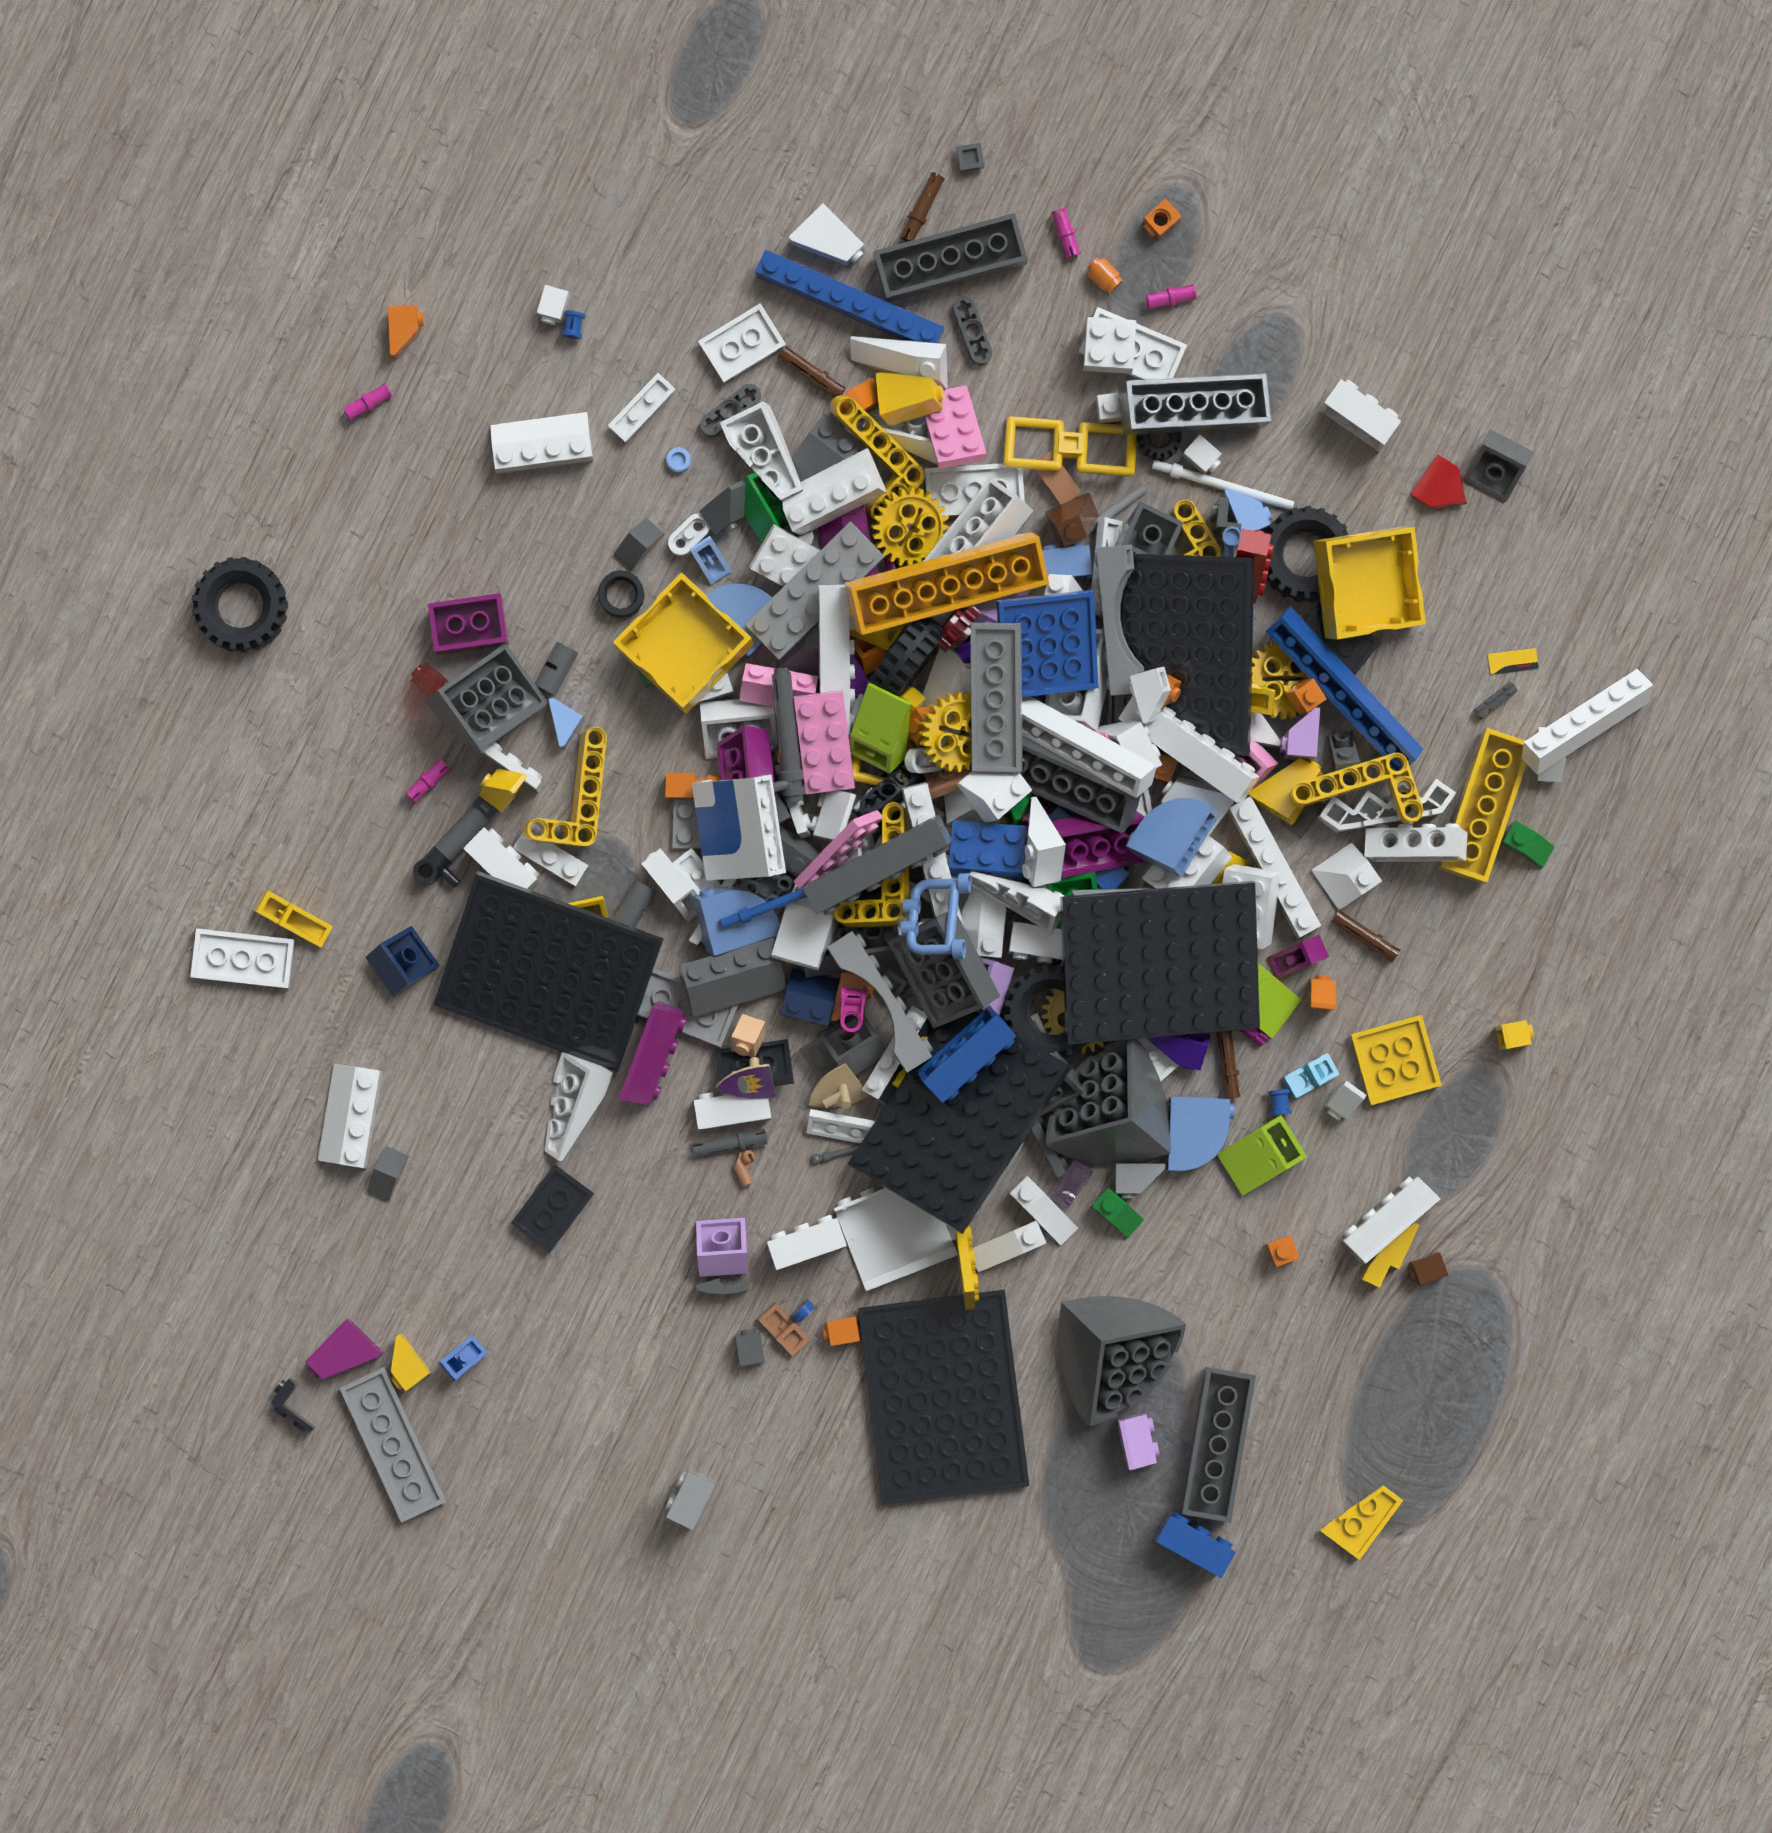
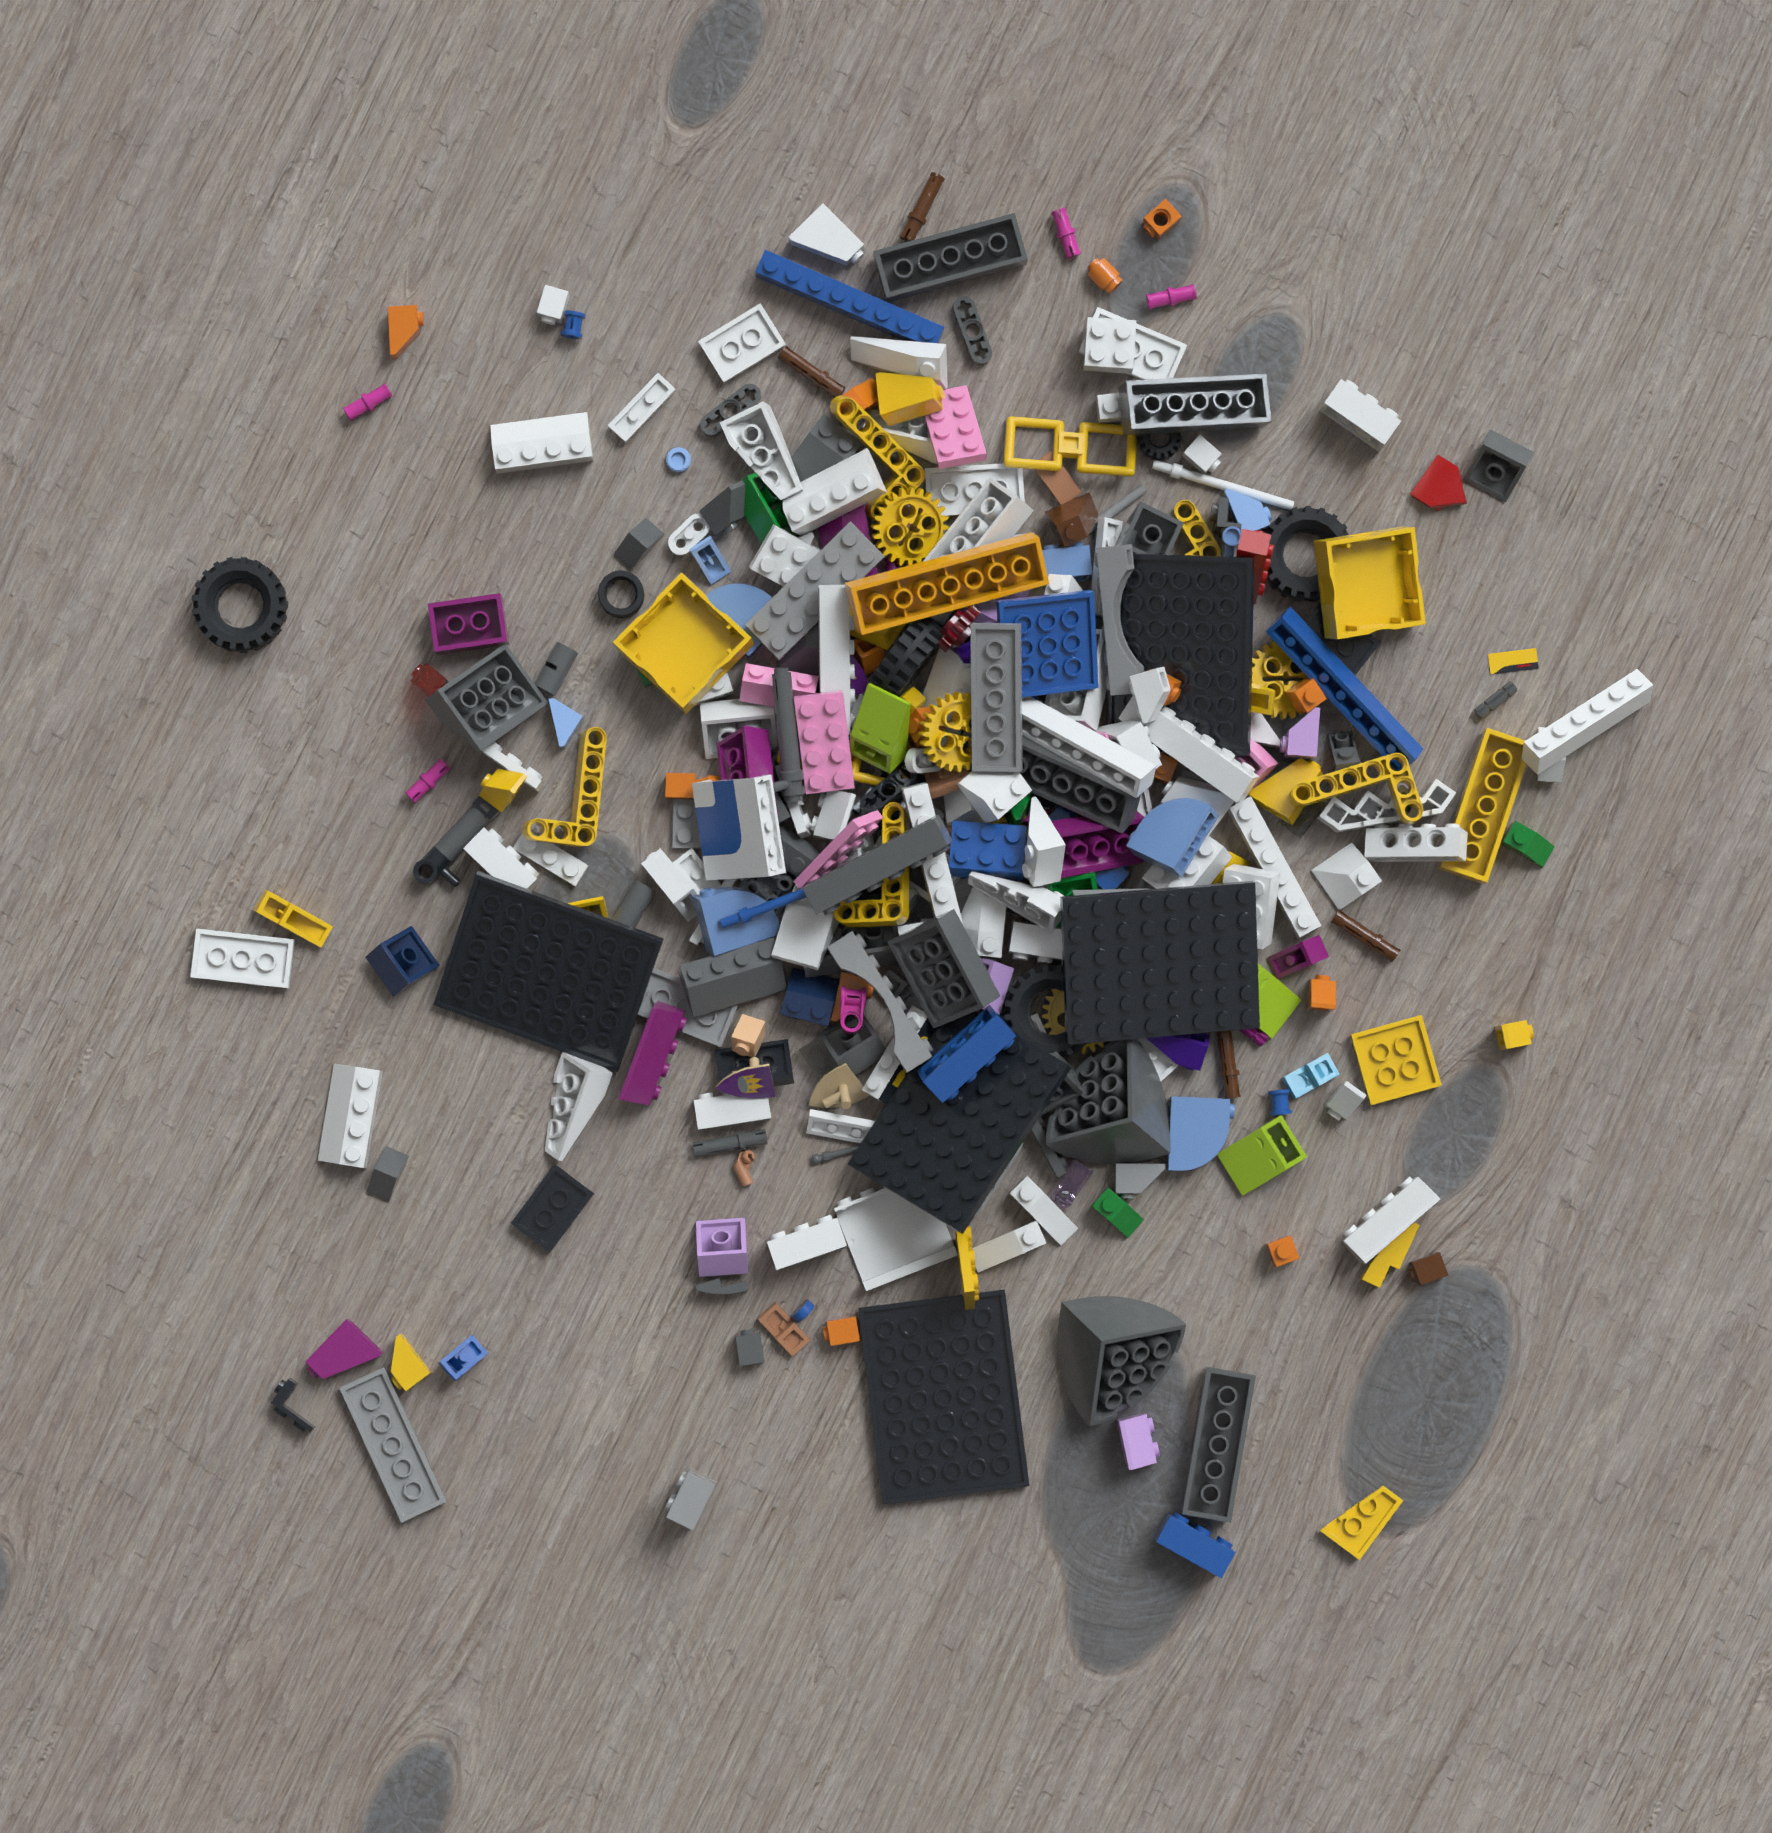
(912, 907): medium blue bar -> none
(970, 157): dark grey plate -> none

